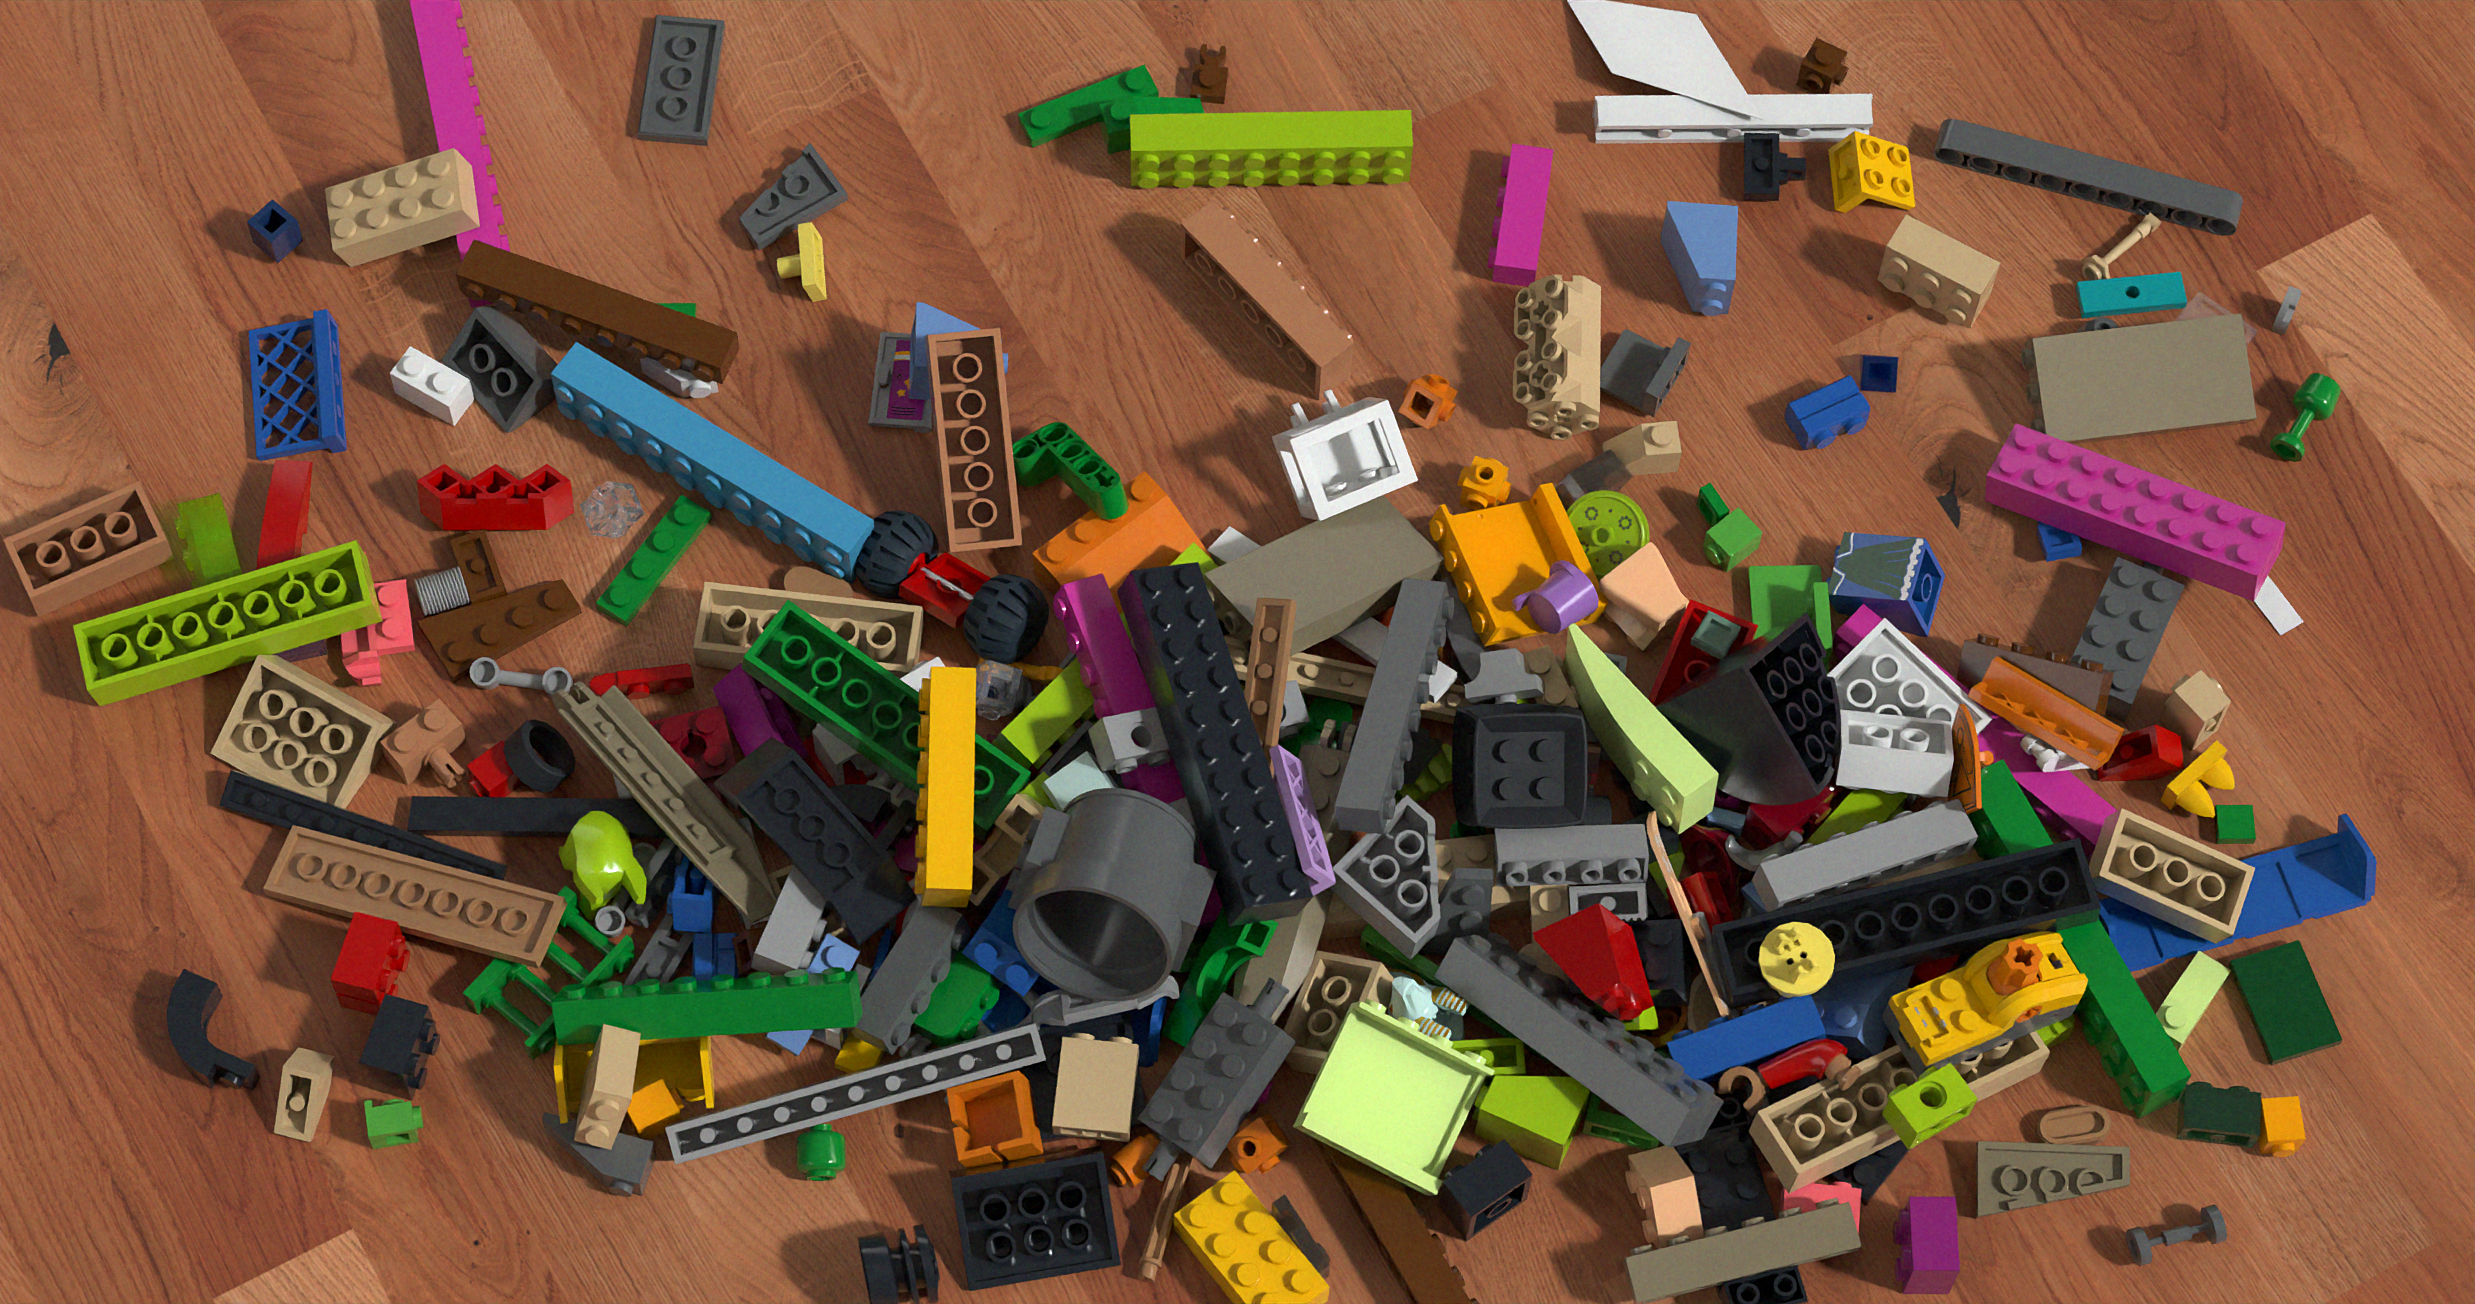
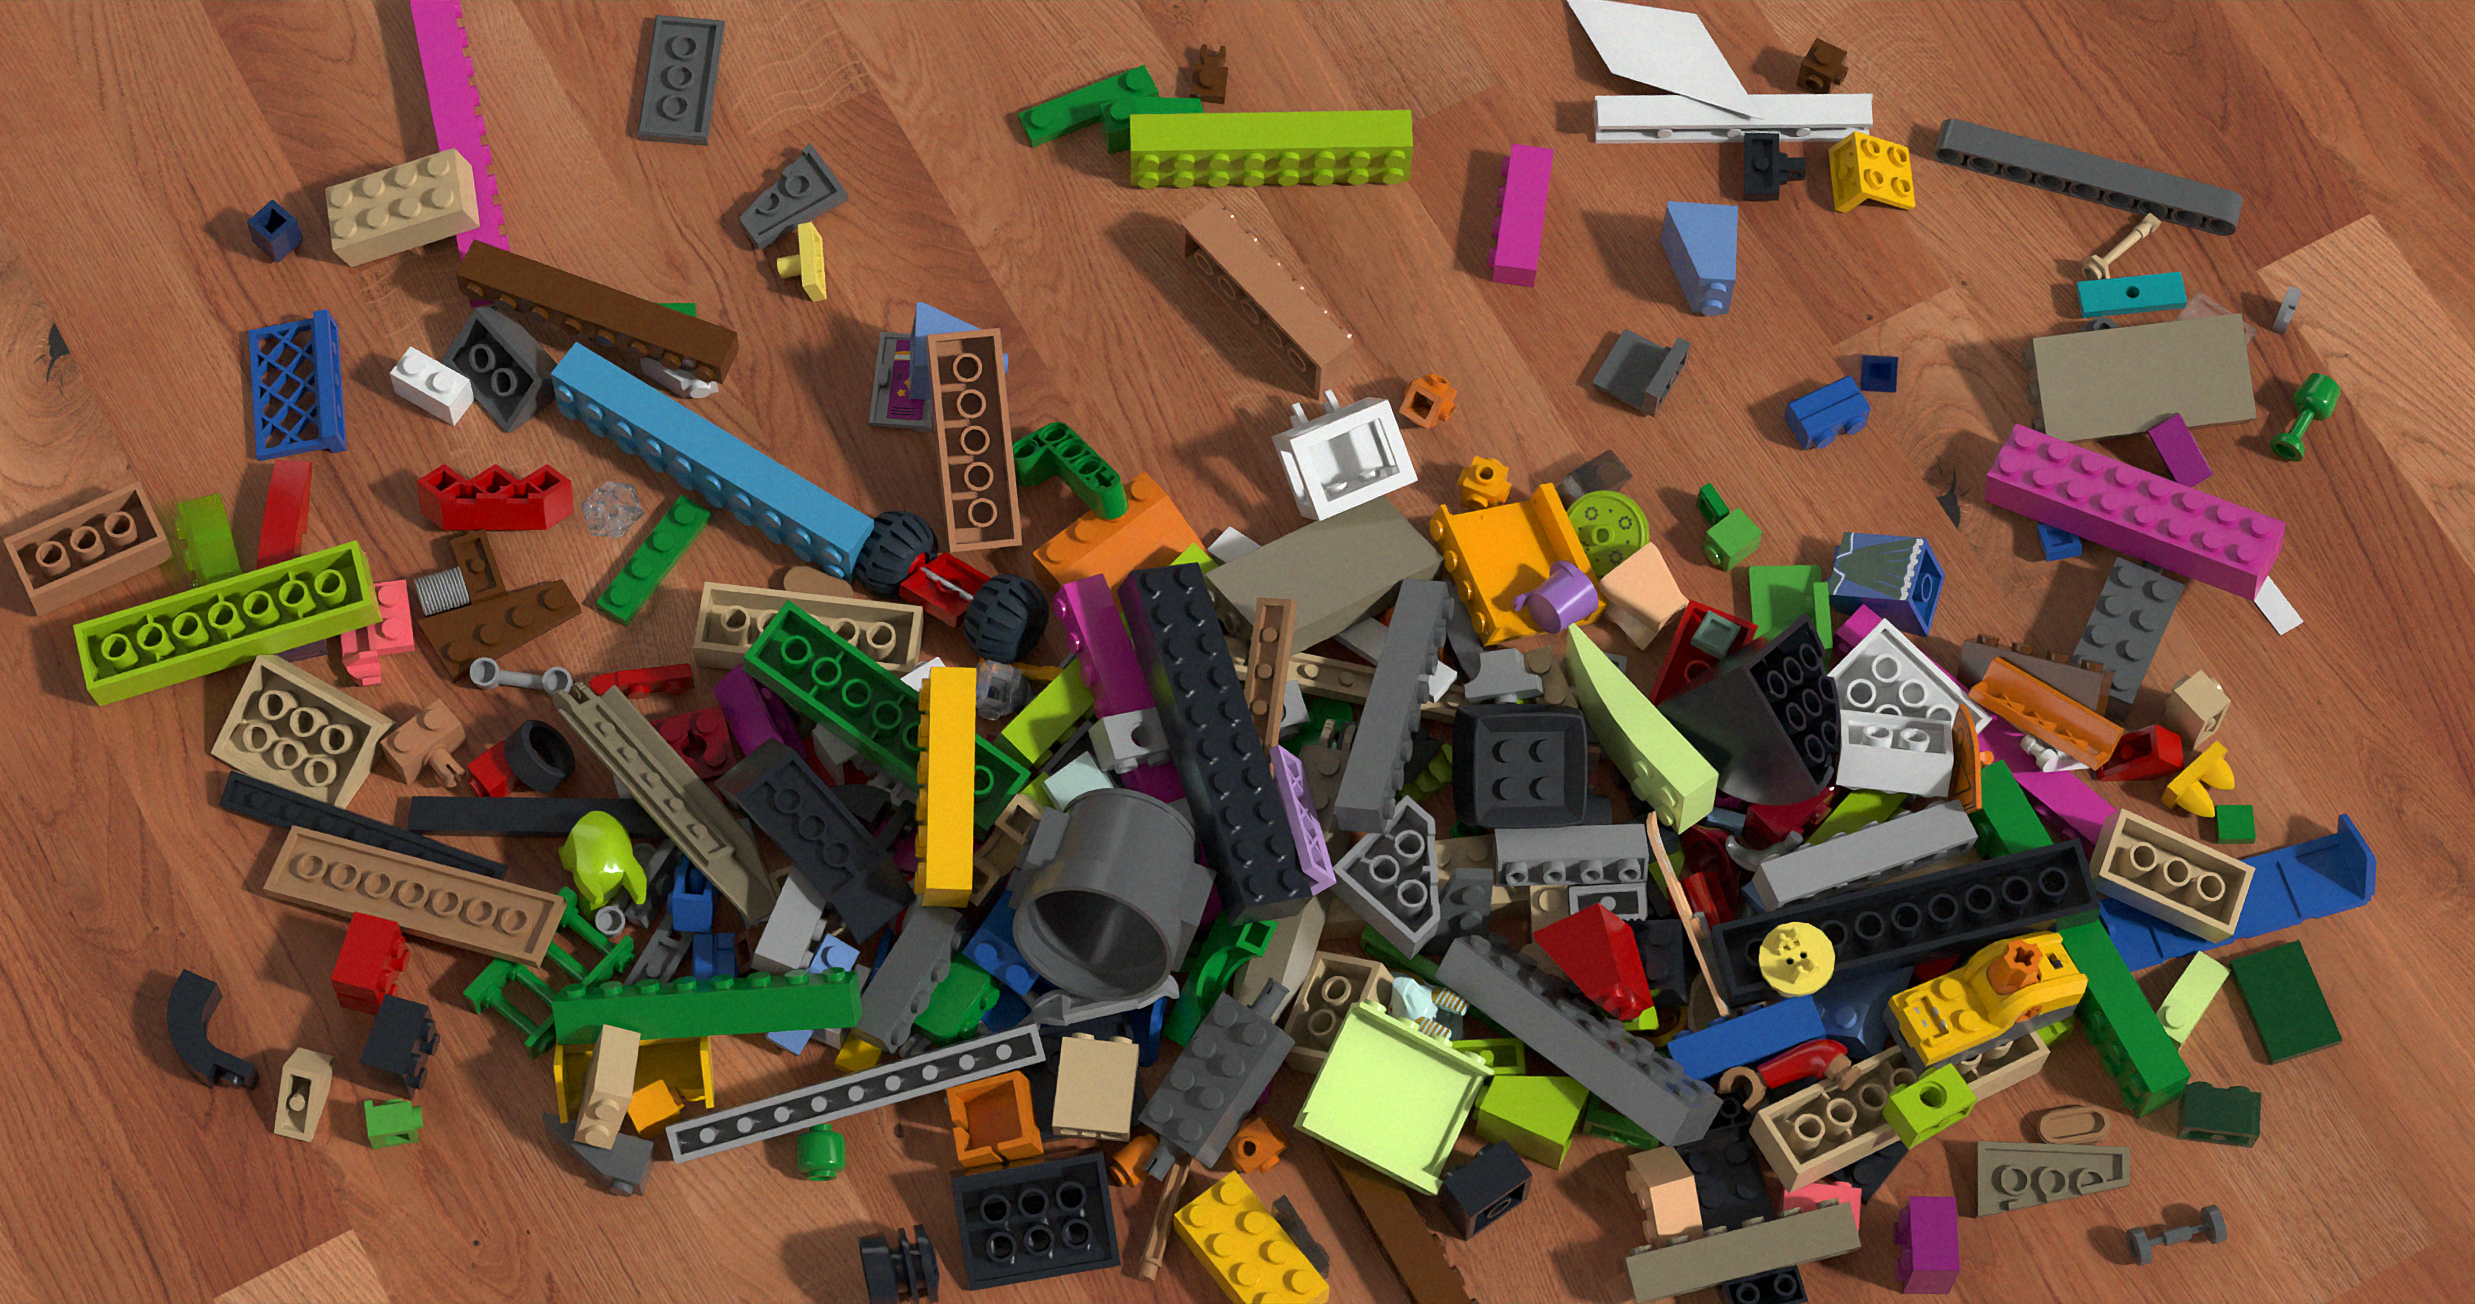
(1562, 364): tan brick -> none
(1648, 448): tan slope -> none
(1938, 271): tan brick -> none
(2179, 451): none -> magenta tile
(2281, 1126): light orange brick -> none

